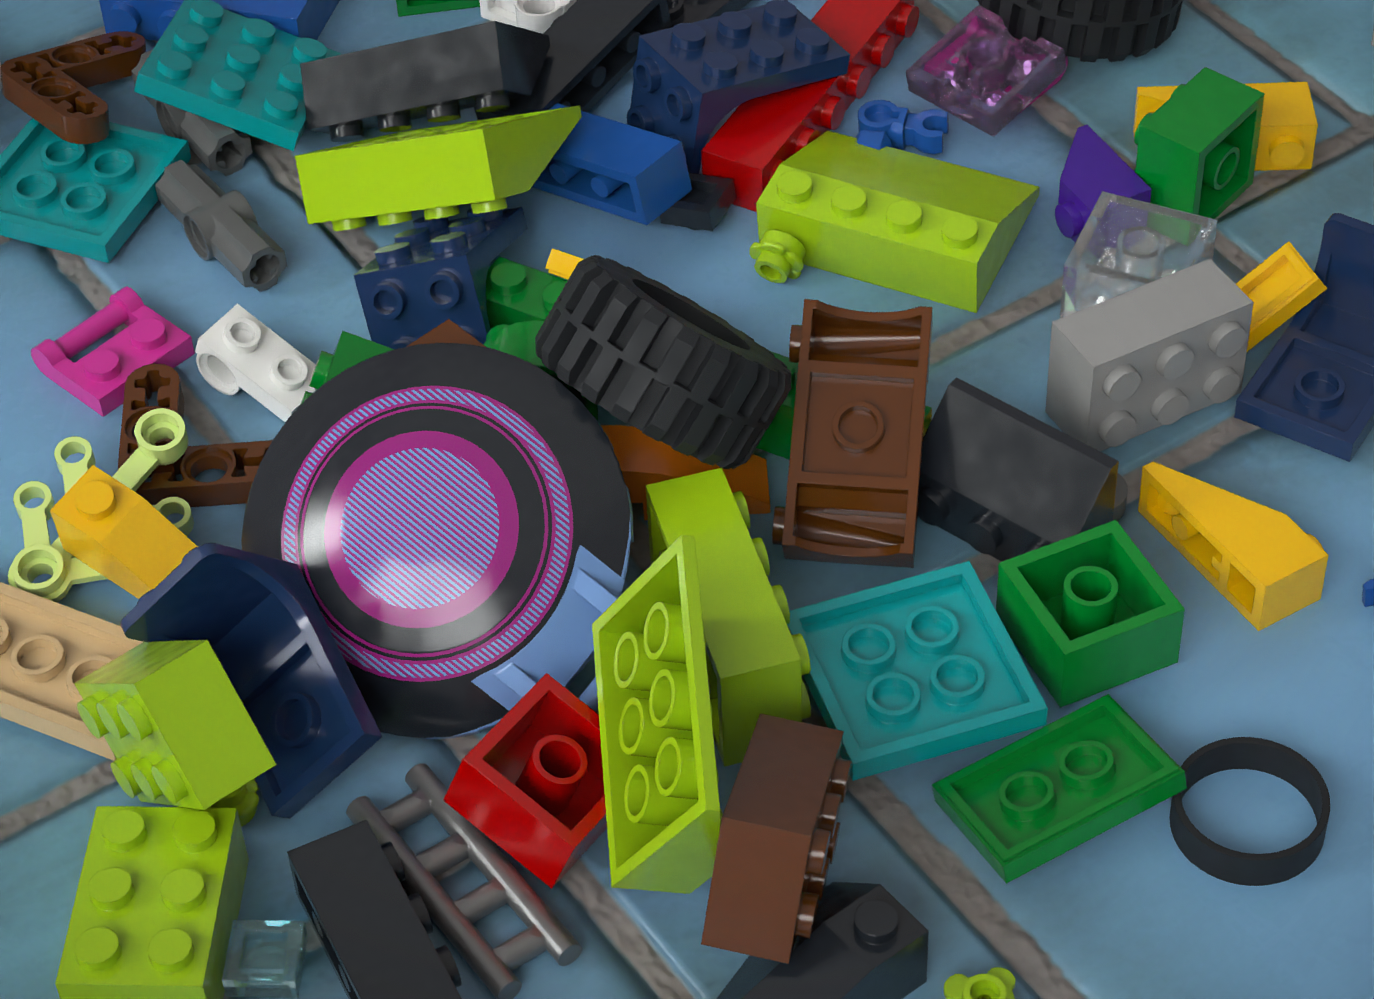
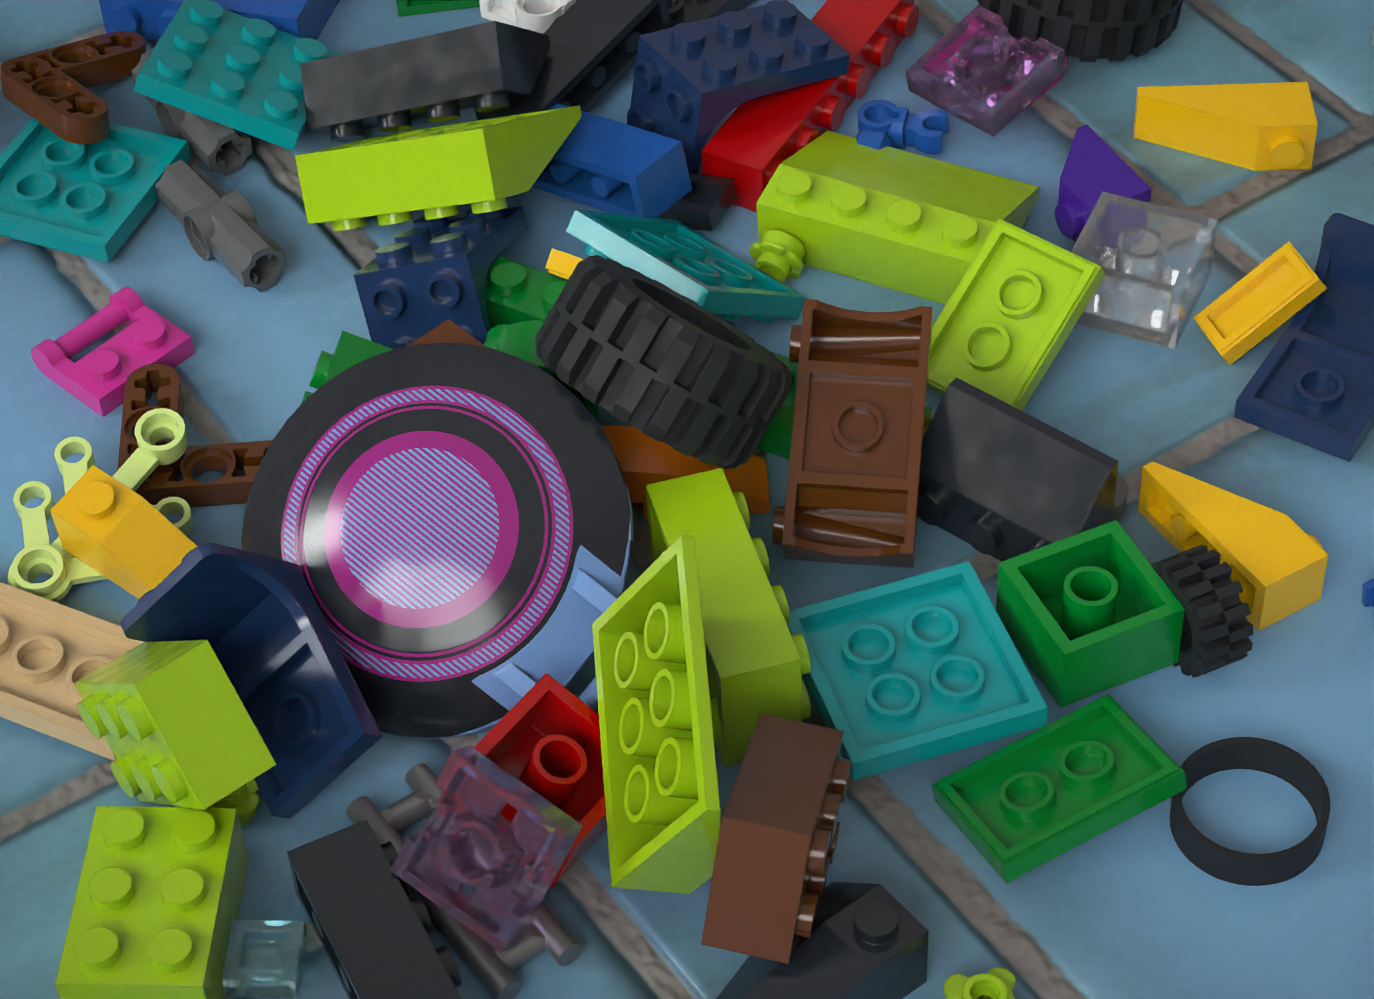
(252, 357): white plate -> none
(478, 847): none -> clear purple brick
(687, 264): none -> teal plate
(1010, 315): none -> lime tile
(1148, 356): light grey brick -> none
(1201, 144): green brick -> none
(1213, 615): none -> black tyre

